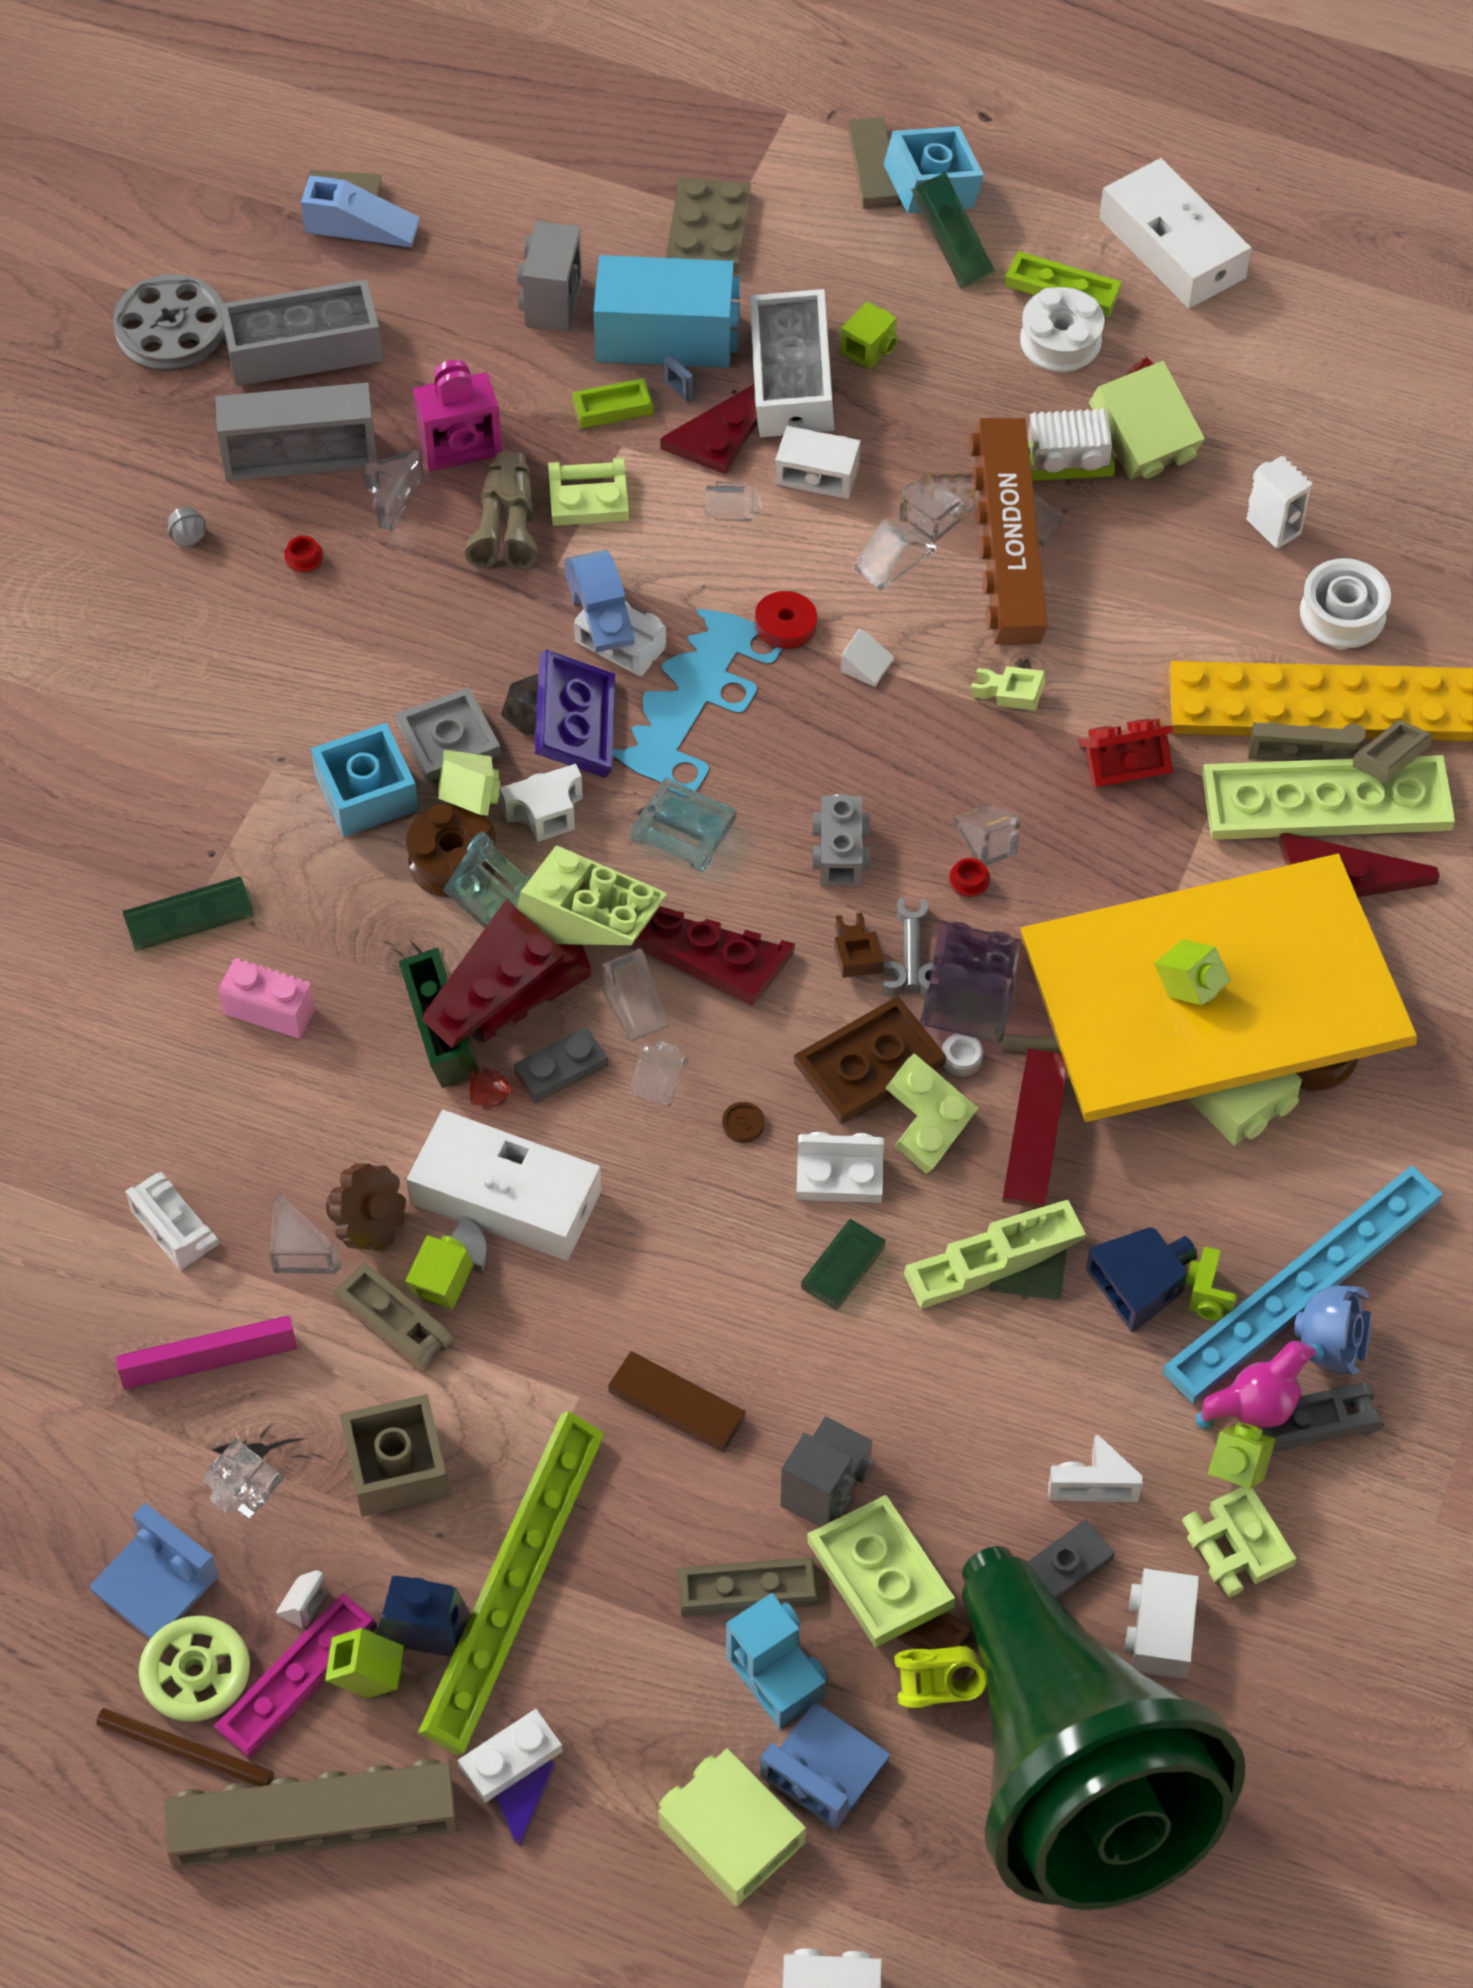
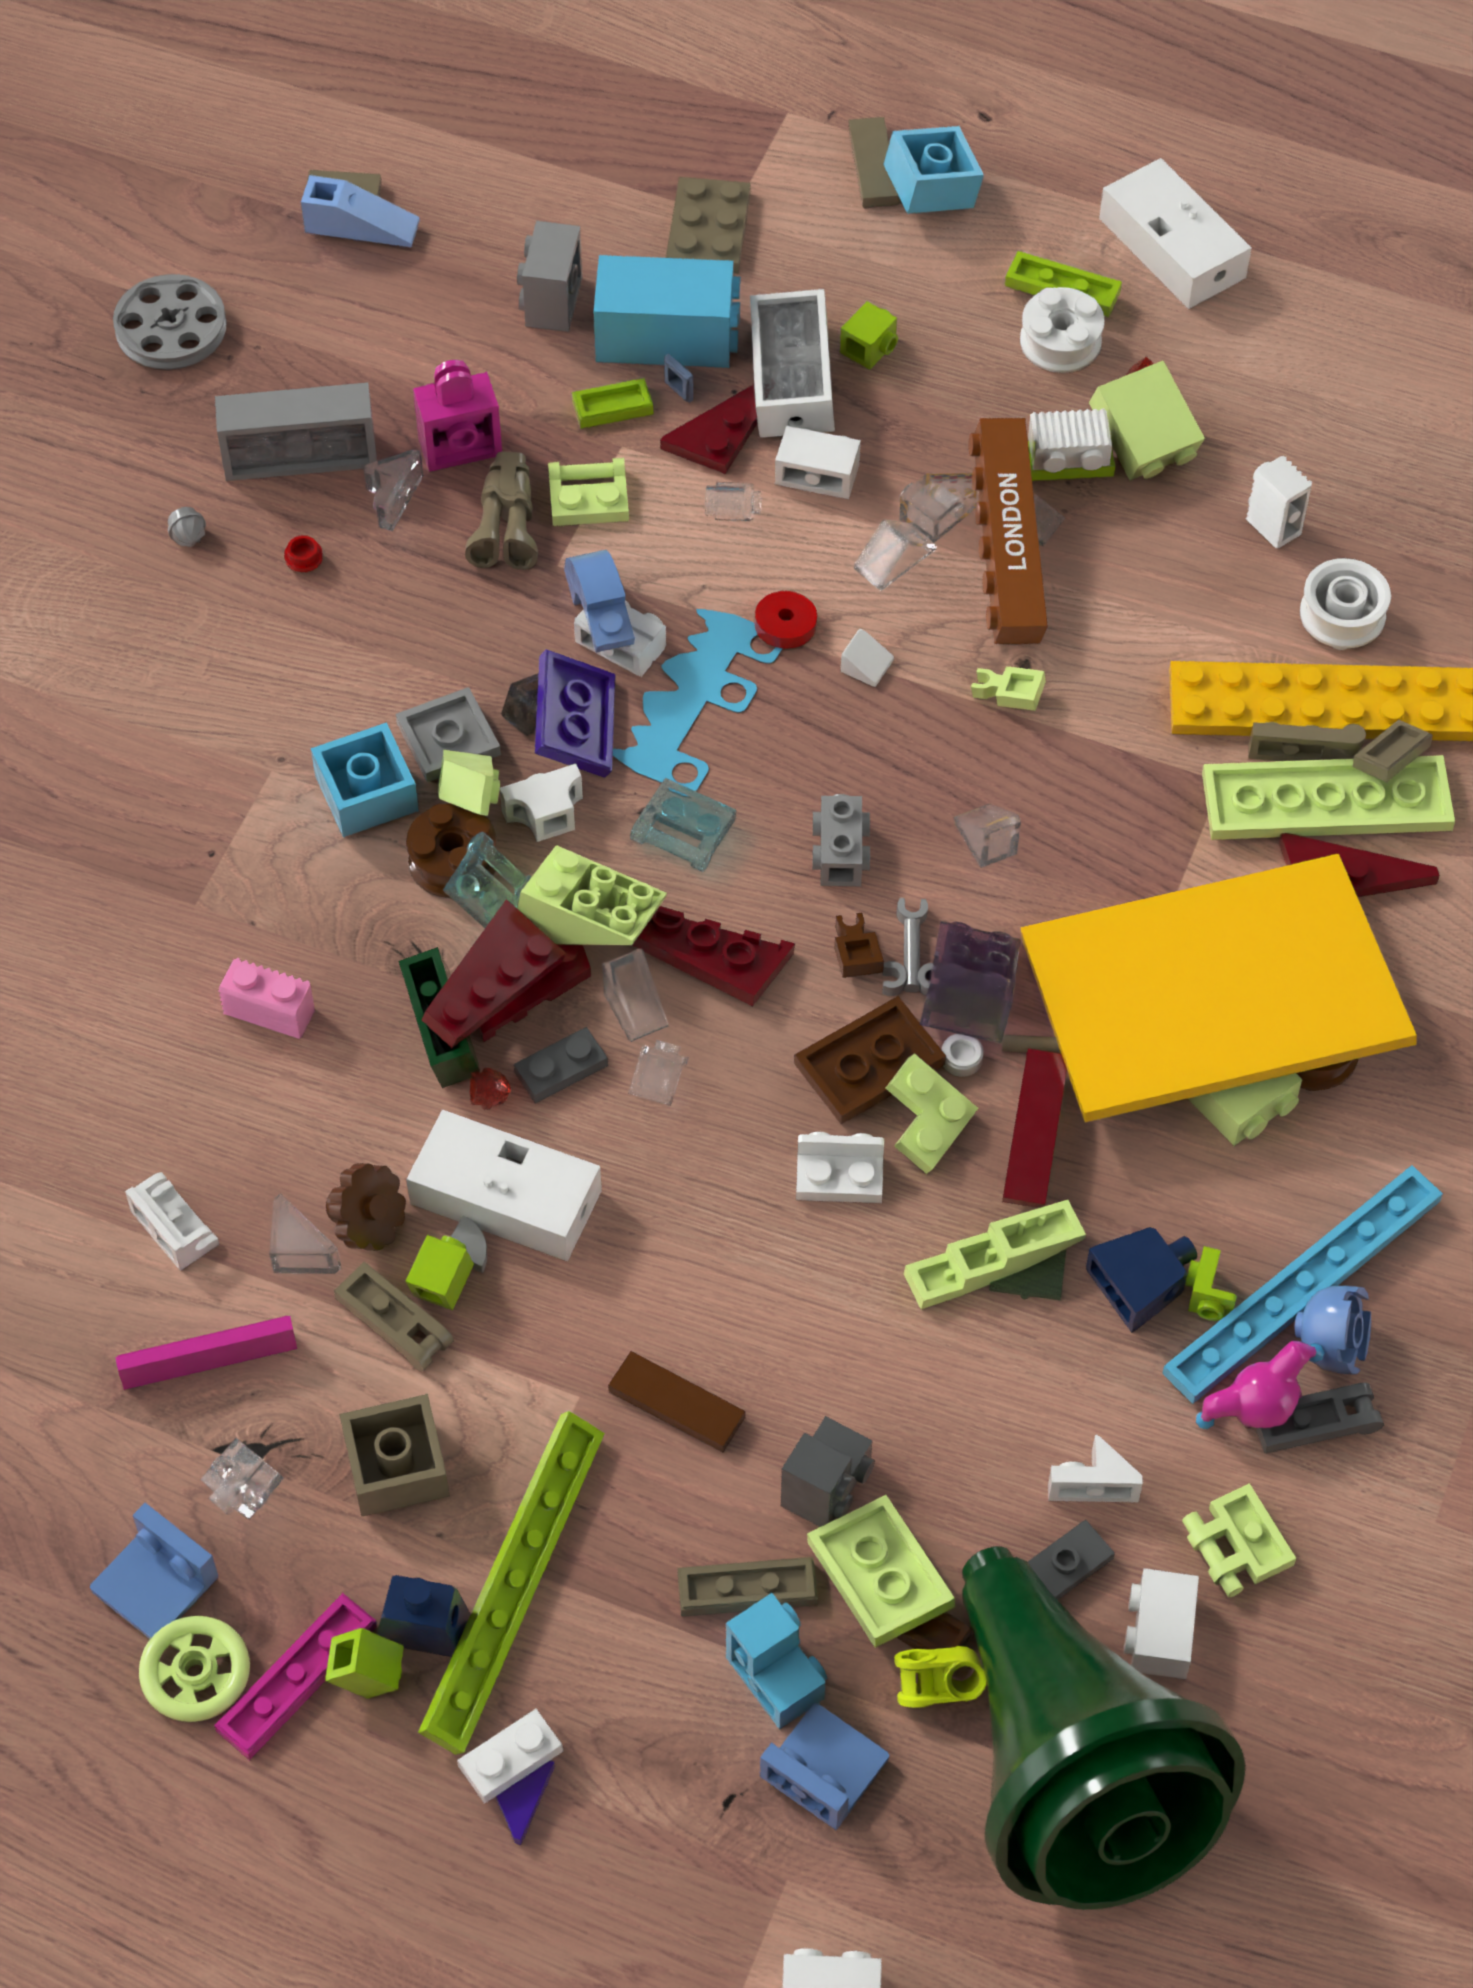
(184, 1748): reddish brown bar -> none
(188, 913): clear green tile -> none
(301, 332): light grey brick -> none
(303, 1599): white slope -> none
(309, 1814): dark tan brick -> none
(730, 1826): yellowish green brick -> none
(743, 1122): reddish brown piece -> none
(843, 1264): clear green tile -> none
(953, 230): clear green tile -> none
(969, 877): red plate -> none
(1128, 754): red bracket -> none
(1192, 972): lime brick -> none
(1242, 1455): lime brick -> none

